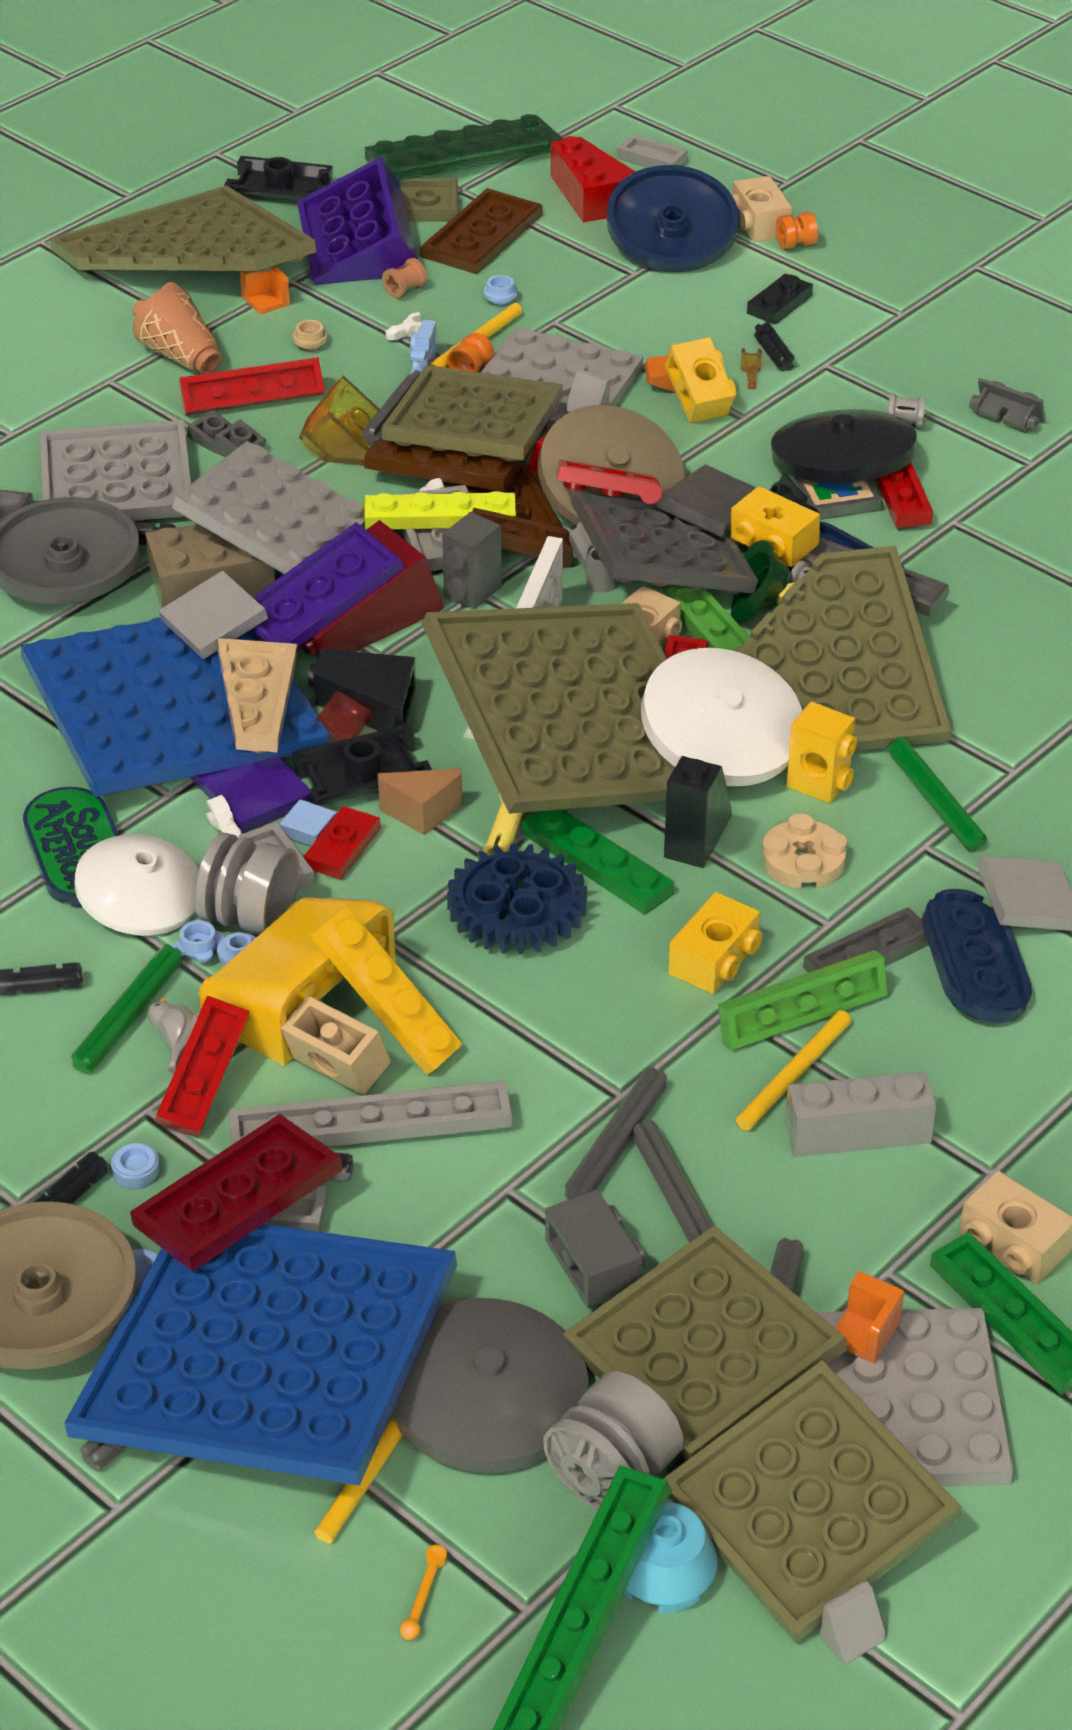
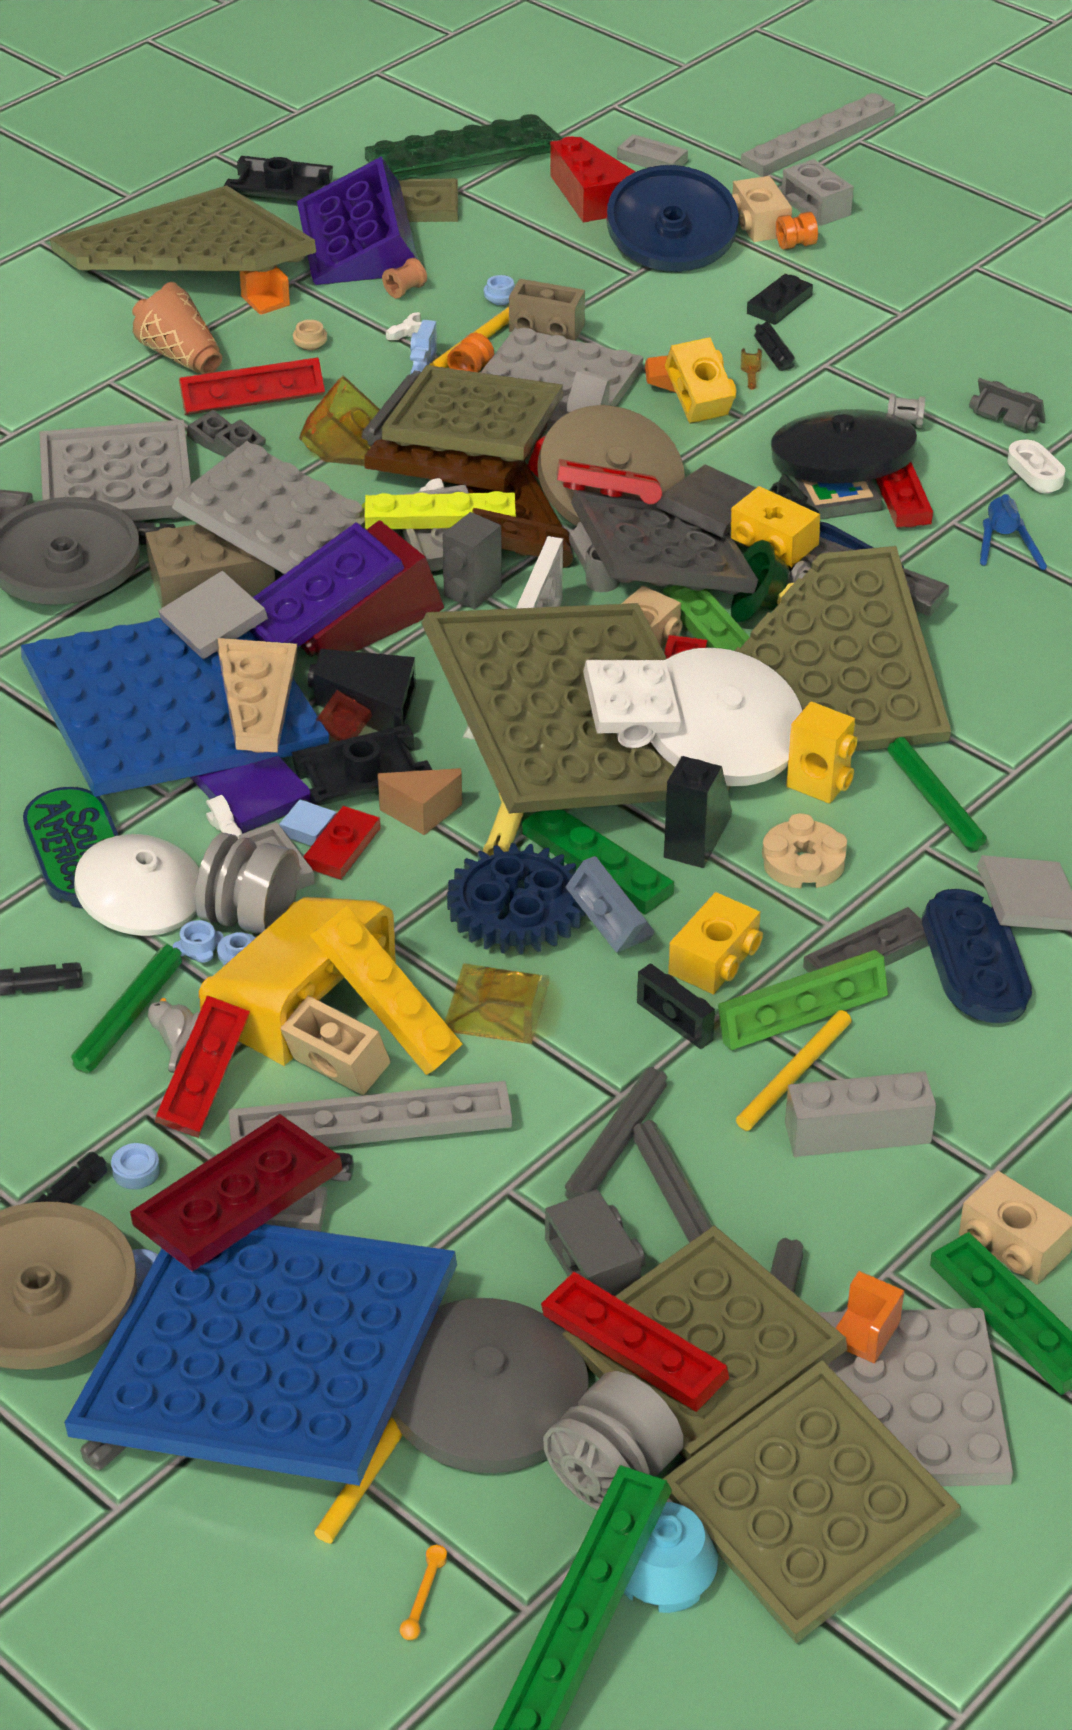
(481, 231): reddish brown tile -> none
(497, 1003): none -> clear yellow slope
(547, 308): none -> dark tan brick
(608, 906): none -> sand blue panel
(632, 699): none -> white plate
(635, 1341): none -> red plate
(675, 1006): none -> black plate
(817, 134): none -> light grey plate
(817, 190): none -> light grey brick
(852, 1623): light grey slope -> none
(1005, 519): none -> blue plant
(1036, 466): none -> white plate

